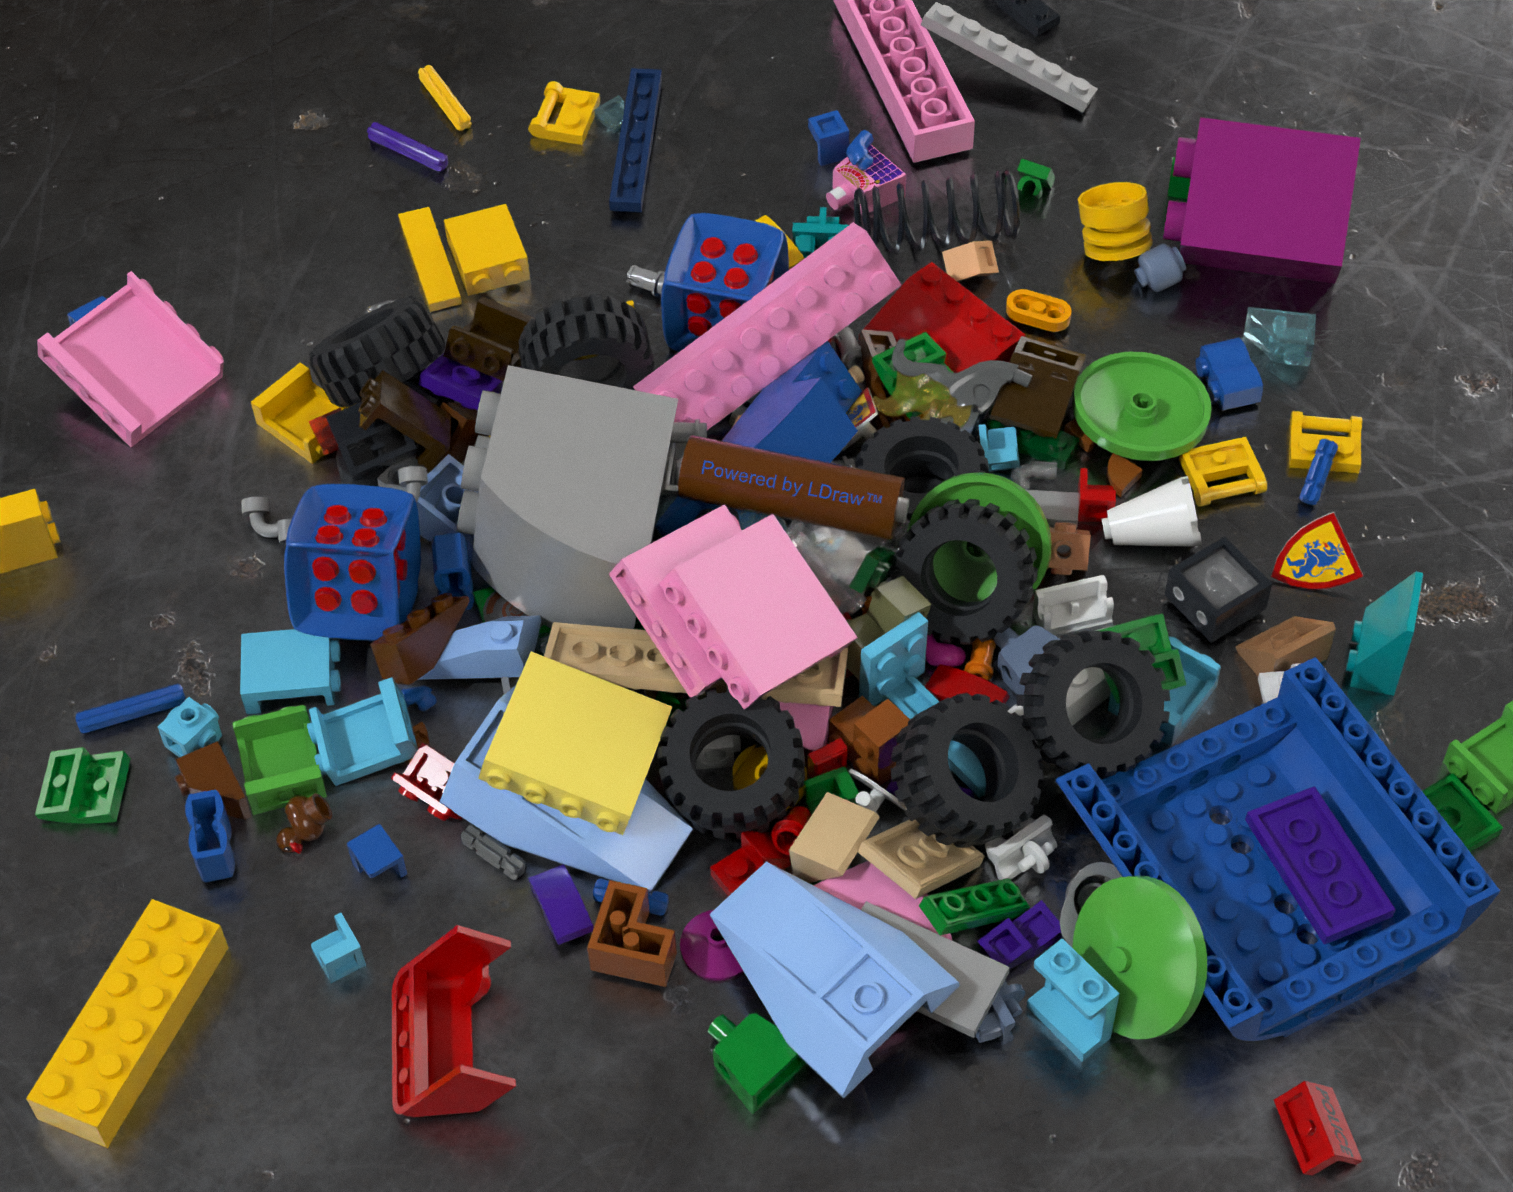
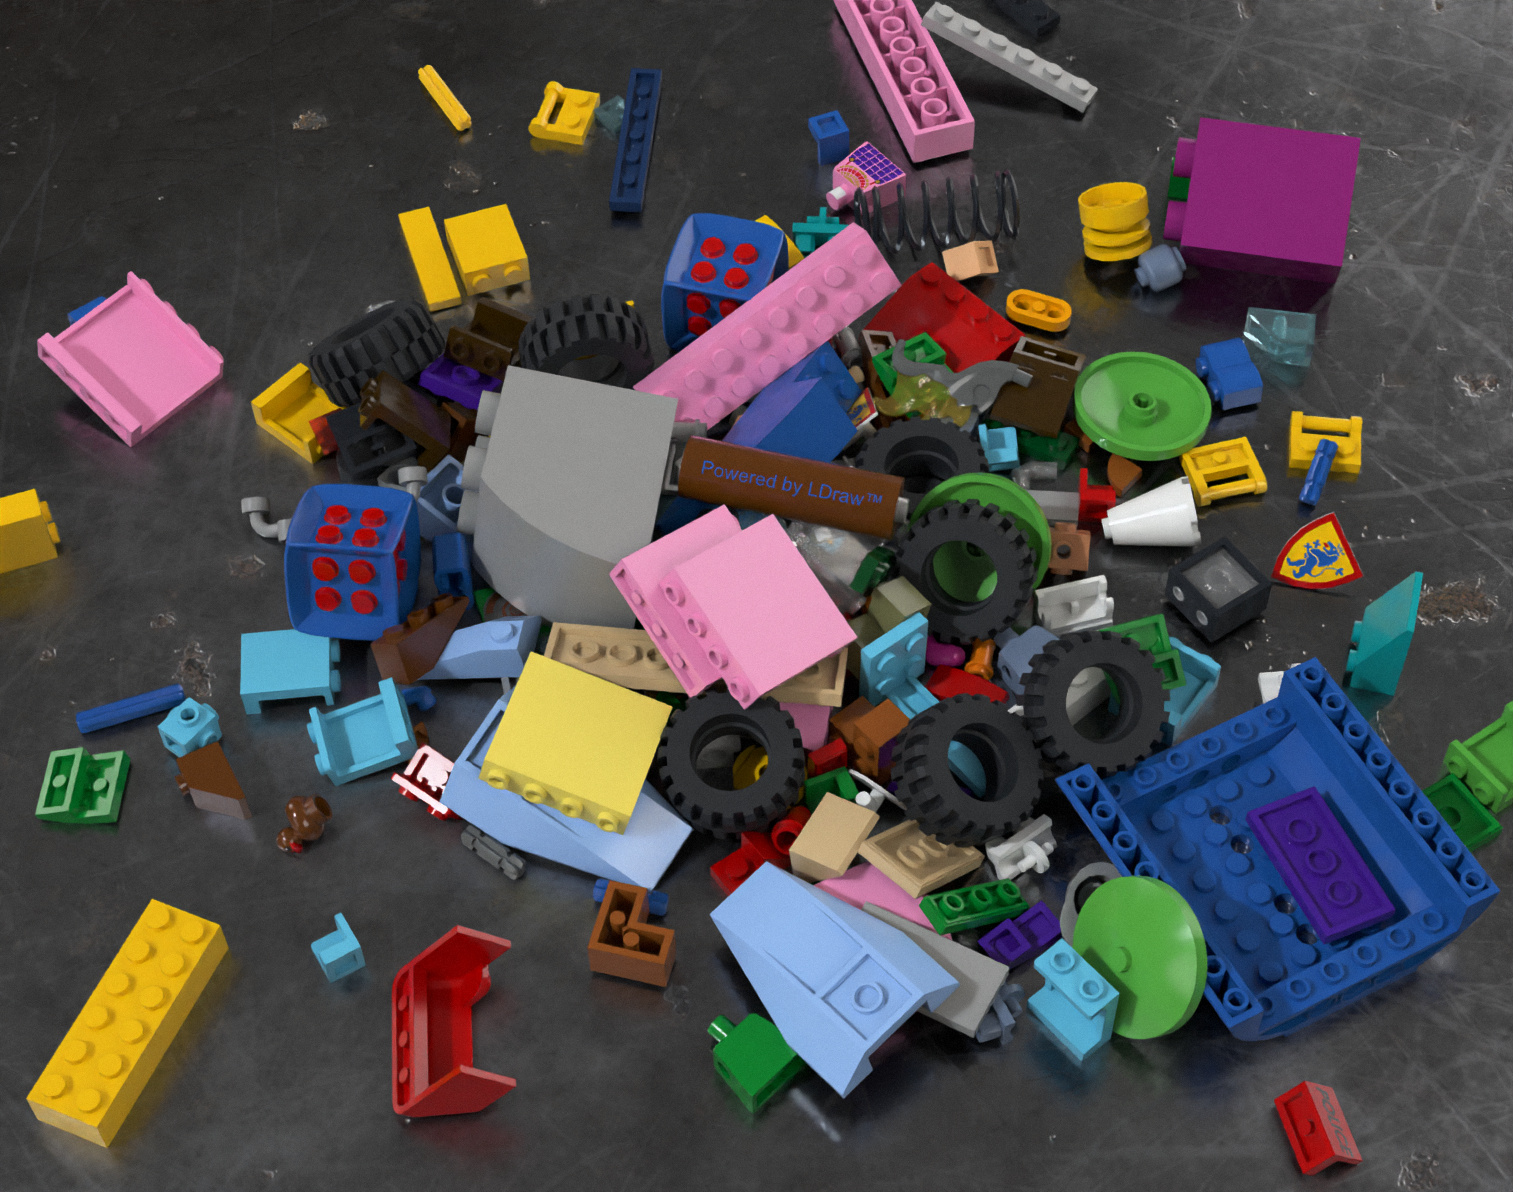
(210, 835): blue brick -> none
(278, 758): bright green panel -> none
(376, 853): blue panel -> none
(407, 147): dark purple axle -> none
(561, 904): dark purple slope -> none
(646, 279): light grey pin -> none
(704, 955): magenta dish -> none
(858, 152): blue arm -> none
(1034, 174): green tile -> none
(1288, 644): medium nougat slope -> none

